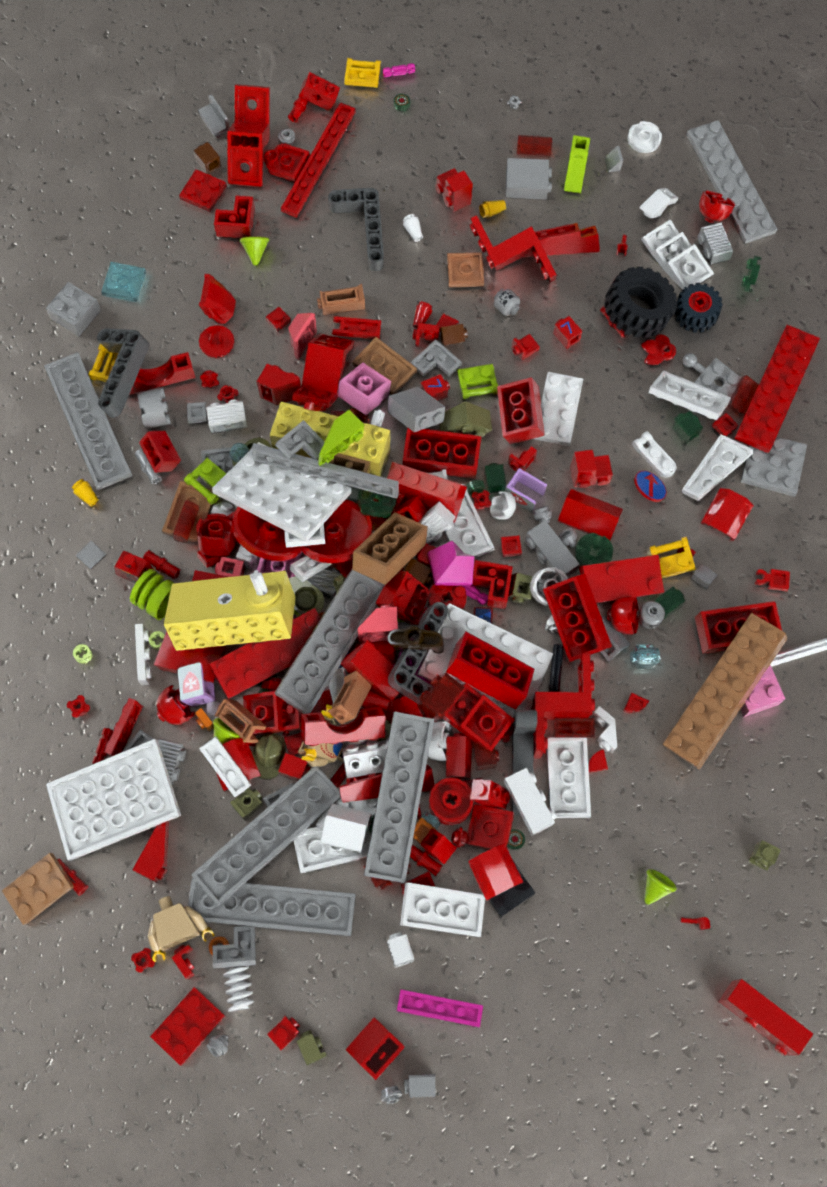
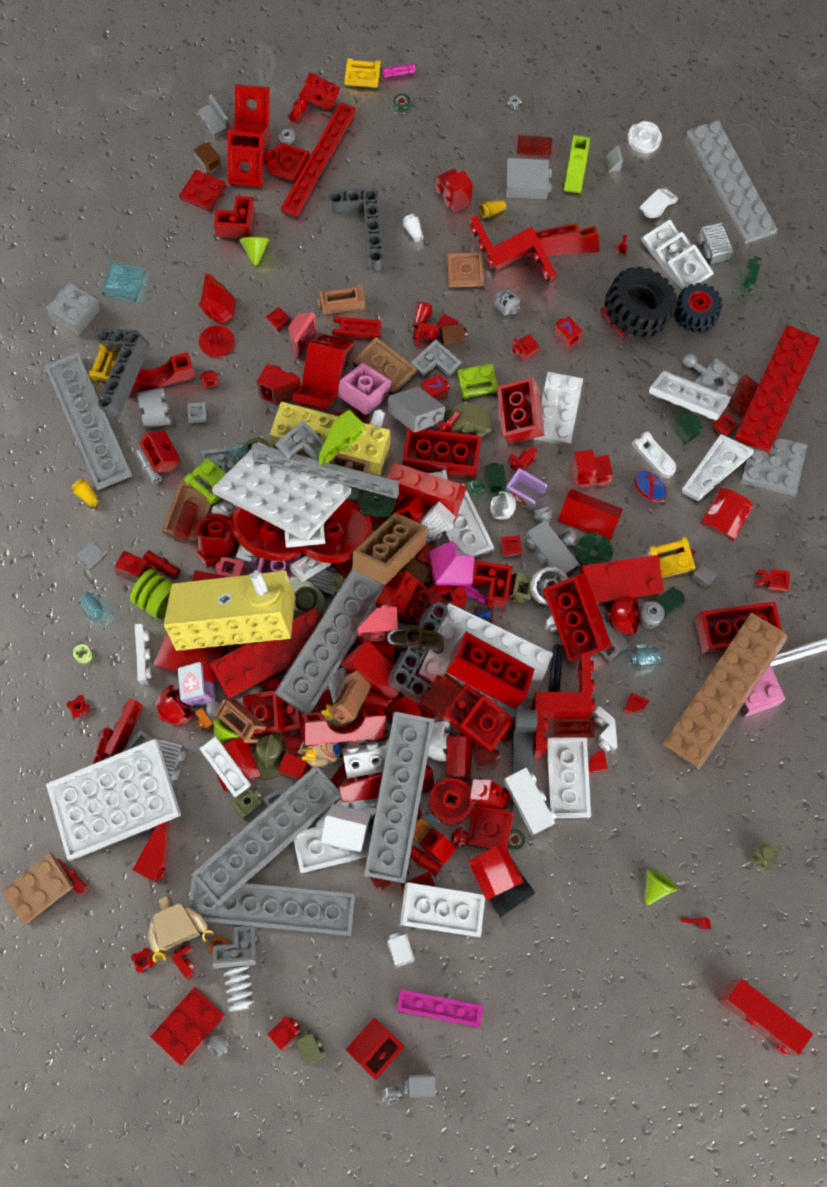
(91, 606): none -> clear light blue brick
(153, 636): yellowish green bush -> none
(226, 416): white brick -> none
(227, 390): red plate -> none
(315, 405): red tile -> none
(446, 426): none -> red hand
(486, 503): red plate -> none
(656, 350): red plate -> none
(715, 207): red cylinder -> none

